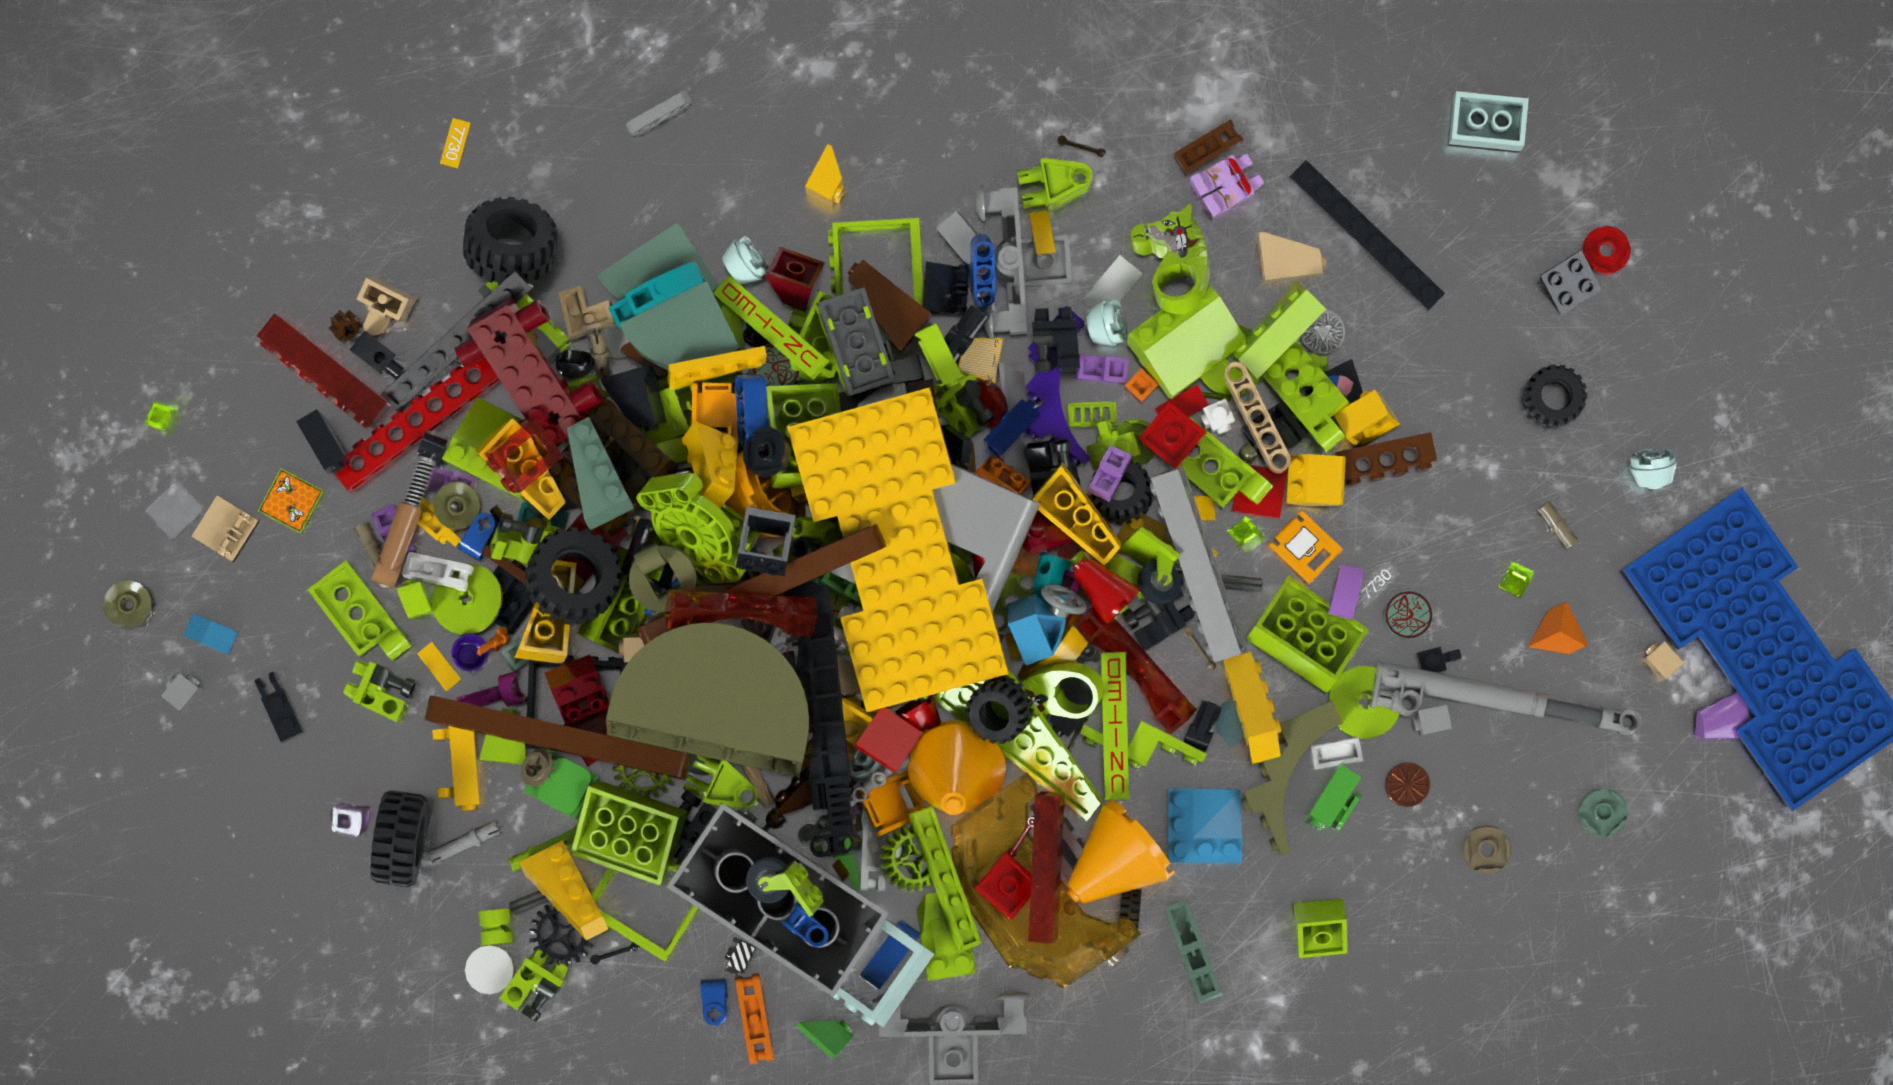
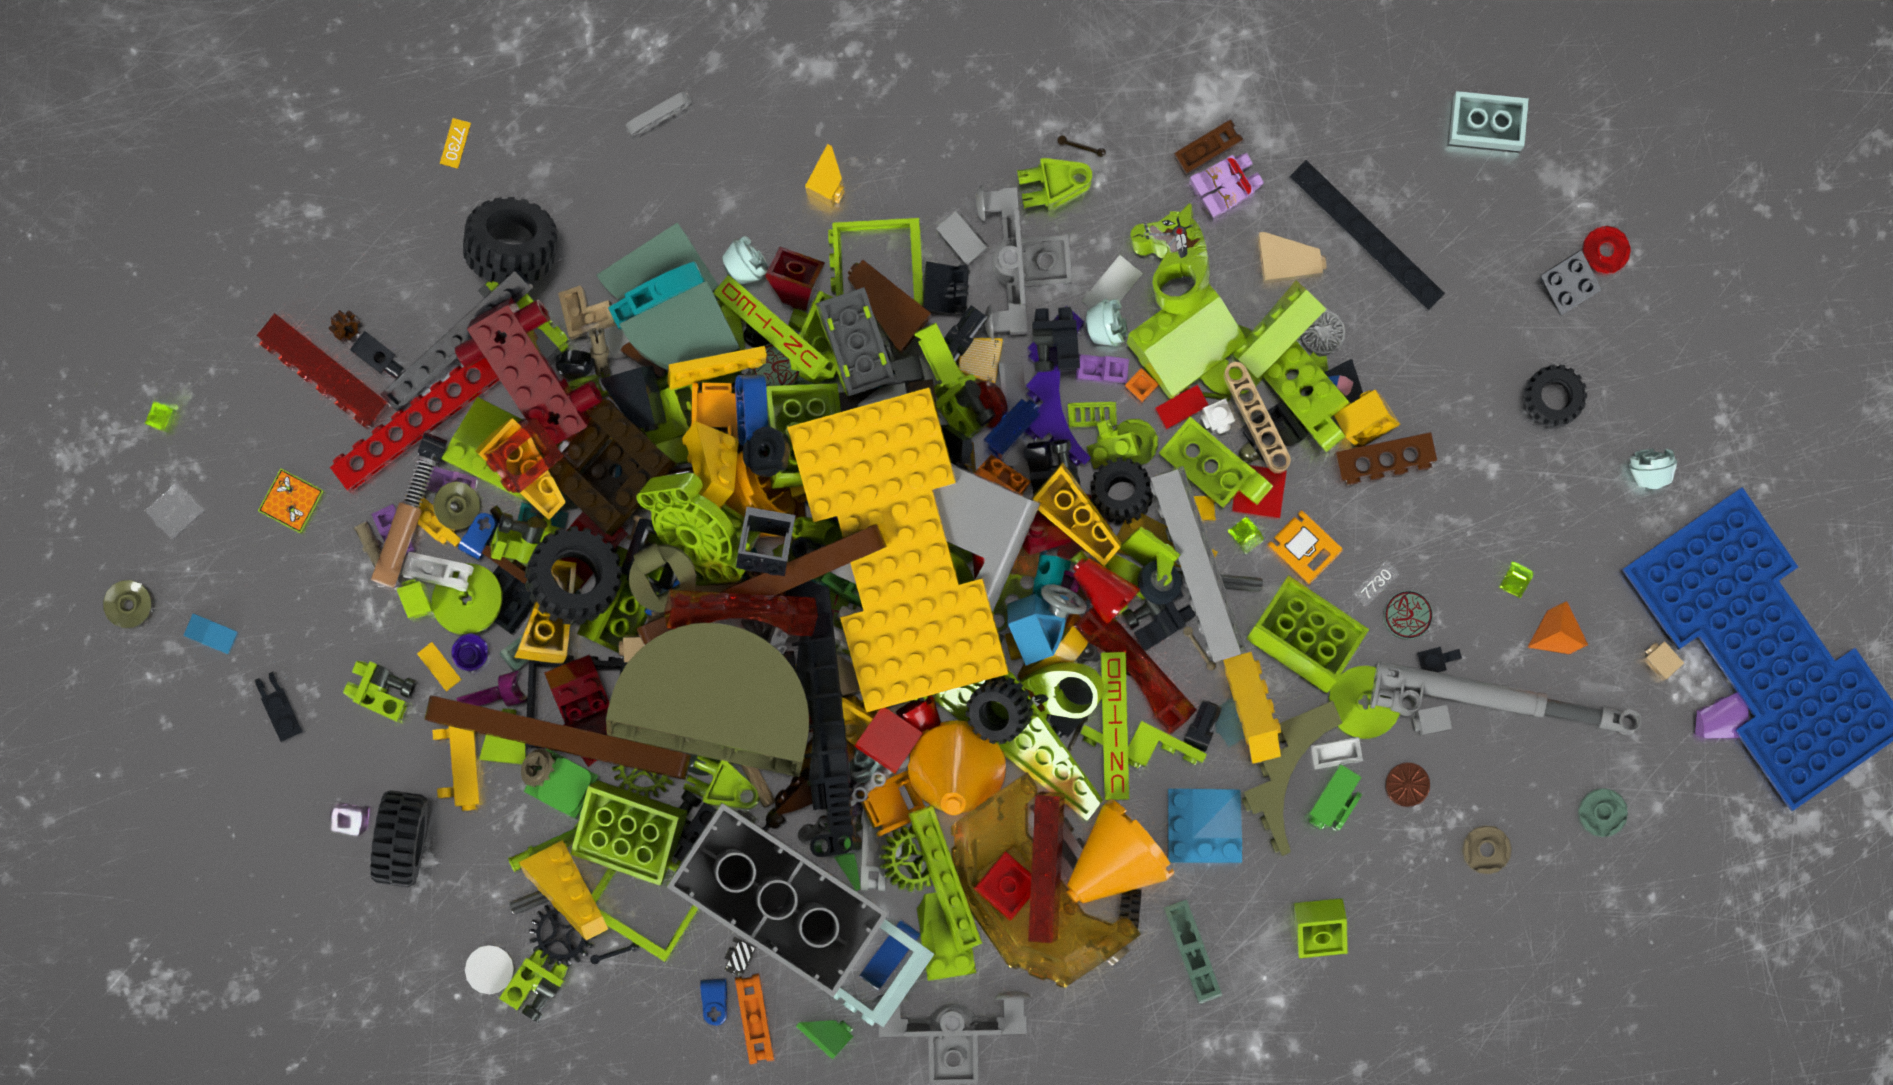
(181, 691): light grey brick -> none
(224, 528): tan hinge -> none
(323, 442): black slope -> none
(373, 627): lime hinge -> none
(384, 303): tan brick -> none
(463, 842): light grey pin -> none
(495, 926): lime wheel -> none
(497, 641): orange piece -> none
(597, 480): sand green wedge -> none
(772, 879): plate -> none
(804, 926): blue piece -> none
(840, 869): sticker -> none
(977, 261): blue beam -> none
(1013, 851): dark red hinge -> none
(1042, 232): yellow sticker -> none
(1109, 473): medium lavender slope -> none
(1172, 435): red tile -> none
(1316, 480): yellow slope -> none
(1346, 591): medium lavender slope -> none
(1558, 524): dark tan pin -> none

